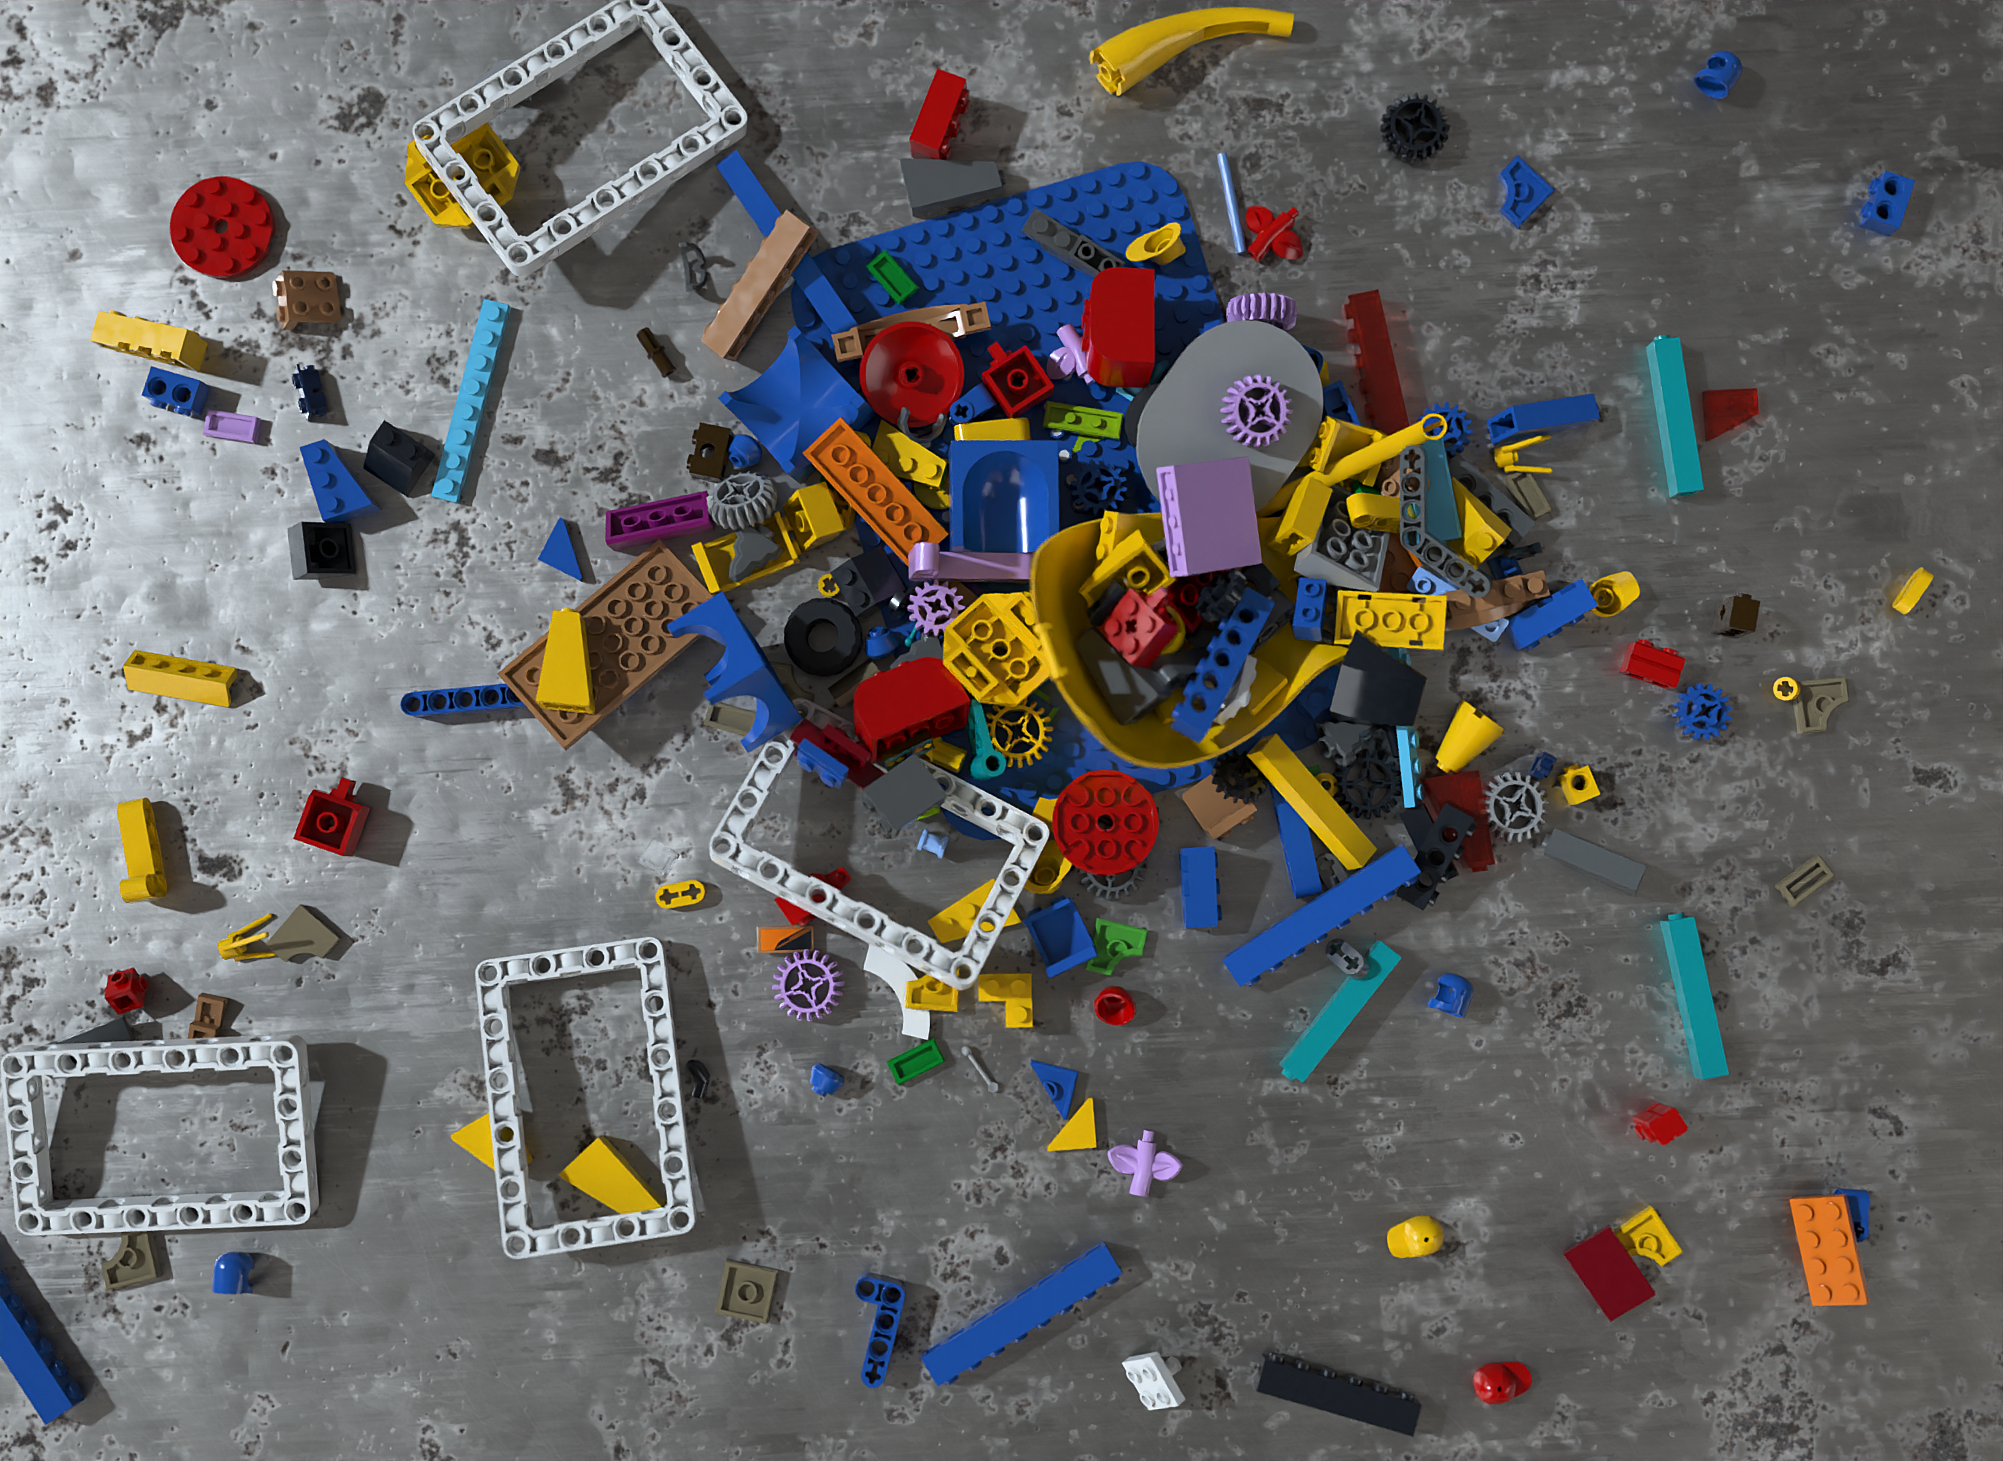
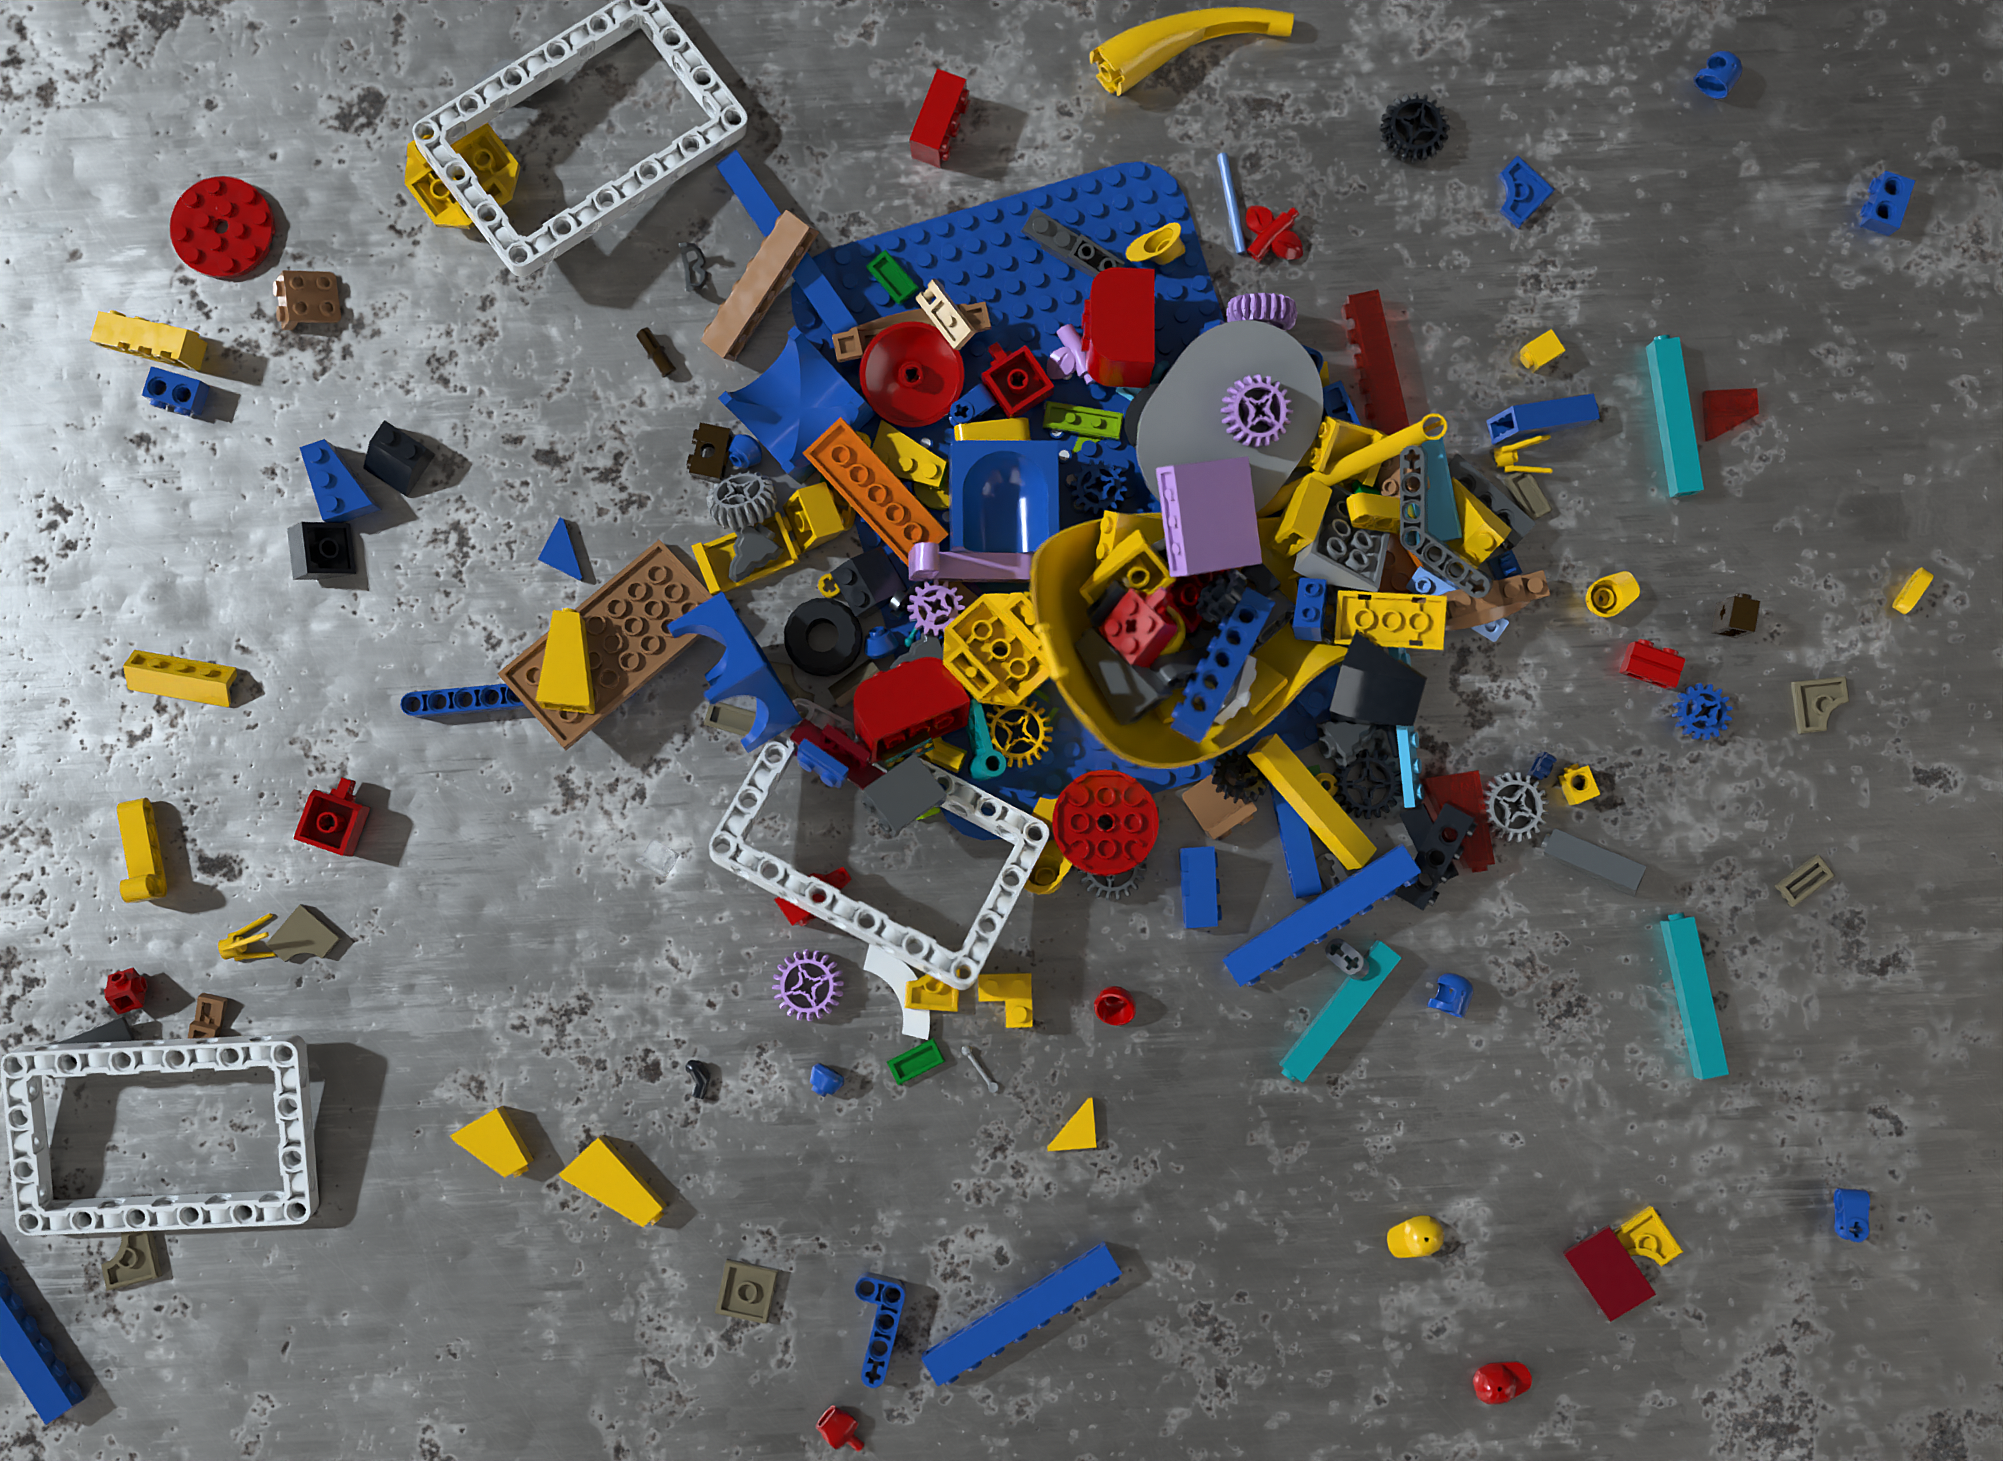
(232, 426): lavender tile -> none
(232, 1273): blue helmet -> none
(306, 382): dark blue hinge -> none
(471, 401): medium azure plate -> none
(506, 1110): white beam -> none
(658, 520): magenta slope -> none
(679, 888): yellow beam -> none
(785, 939): slope -> none
(838, 1428): none -> red piece
(933, 843): light blue bush -> none
(936, 428): dark grey helmet -> none
(945, 315): none -> tan plate
(949, 183): dark grey slope -> none
(959, 918): yellow wing -> none
(1058, 1083): blue tile -> none
(1060, 936): blue panel -> none
(1115, 943): bright green tile -> none
(1144, 1163): lavender plant -> none
(1155, 1380): white plate -> none
(1337, 1394): black brick -> none
(1453, 434): blue gear -> none
(1466, 737): yellow cone -> none
(1523, 552): black bar -> none
(1541, 351): none -> yellow brick
(1549, 615): blue wedge -> none
(1659, 1124): red brick -> none
(1780, 694): yellow bush -> none
(1829, 1250): orange plate -> none

